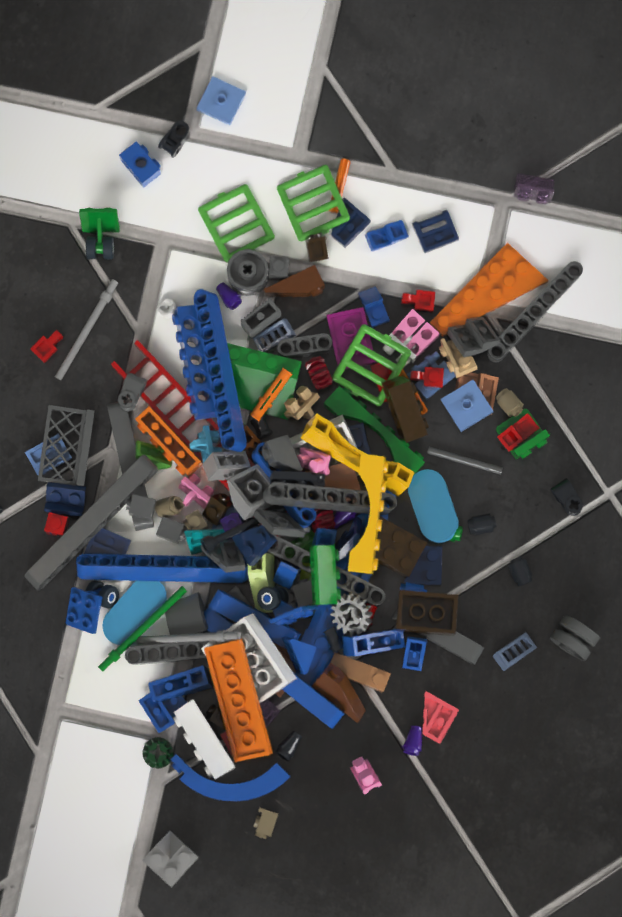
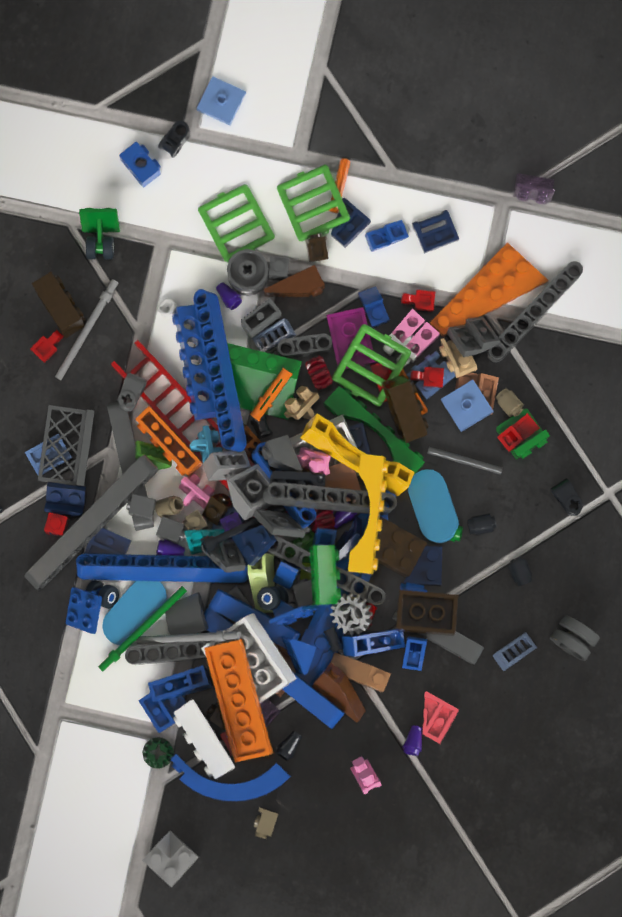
(59, 304): none -> dark brown brick
(169, 548): none -> dark purple cone

